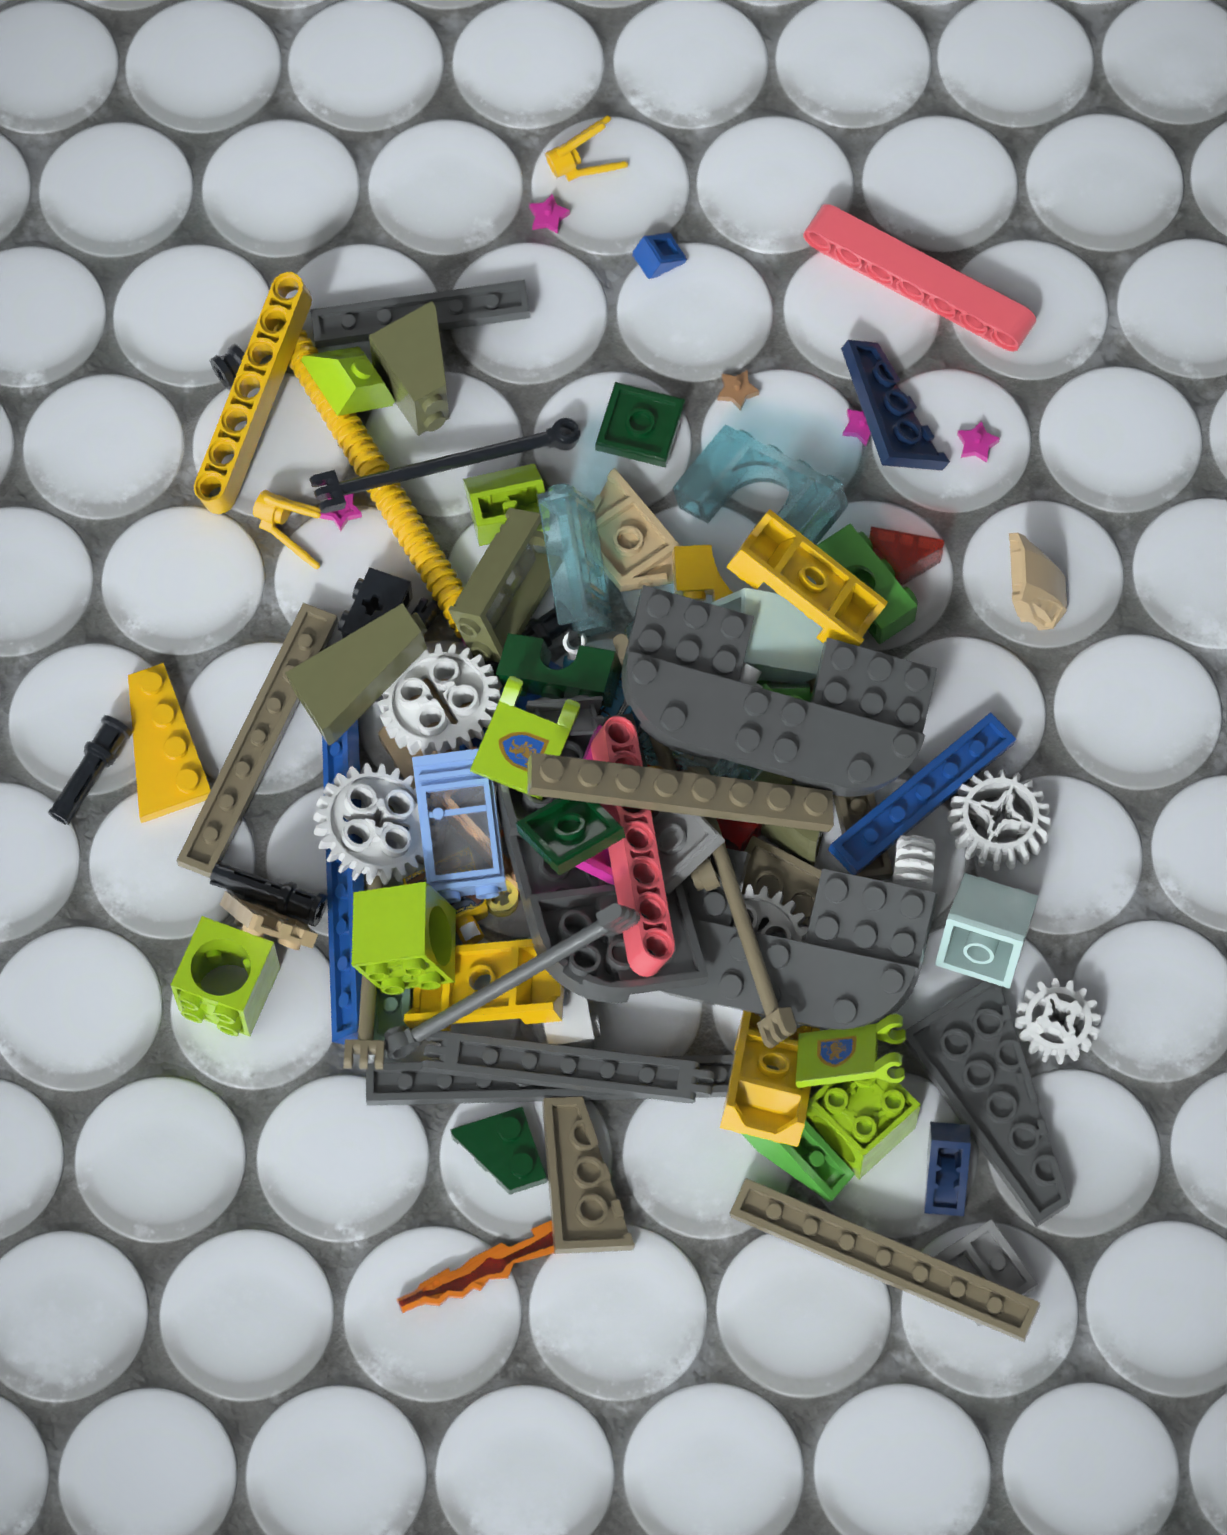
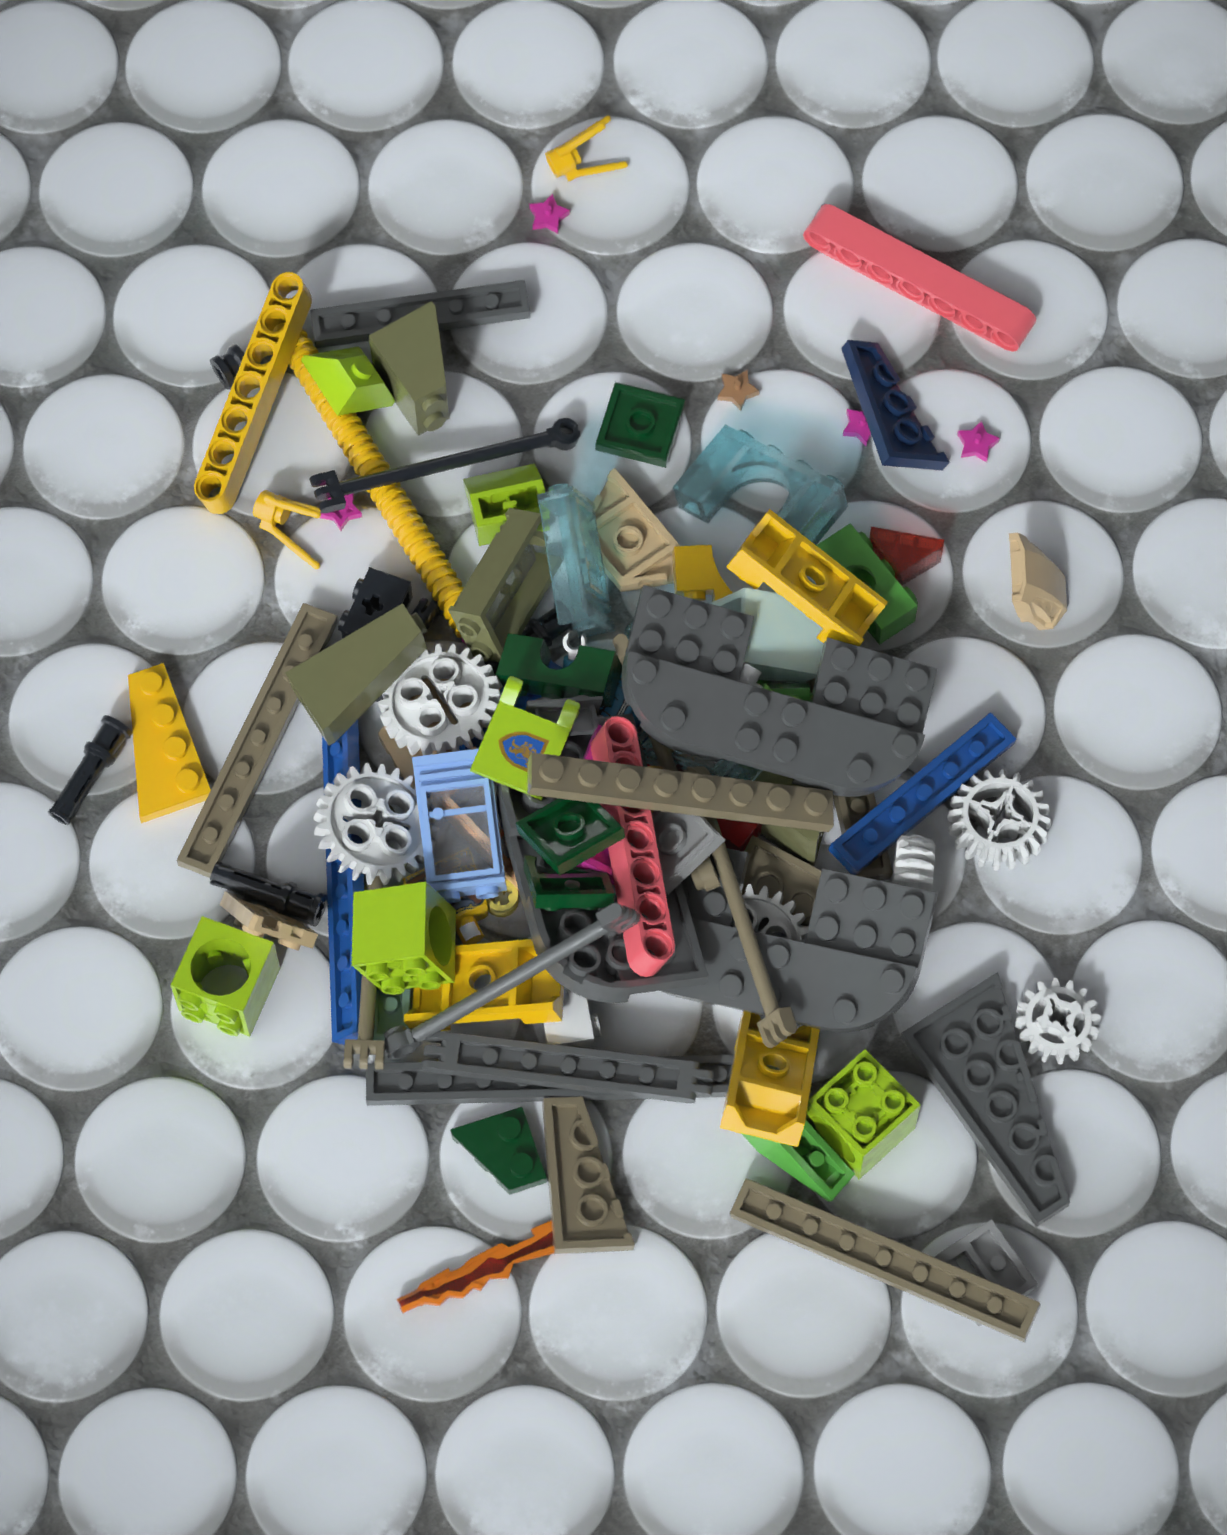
(572, 889): none -> dark green wing
(658, 254): blue slope -> none
(849, 1054): lime flag -> none
(947, 1168): dark blue arch -> none
(986, 930): light aqua slope -> none

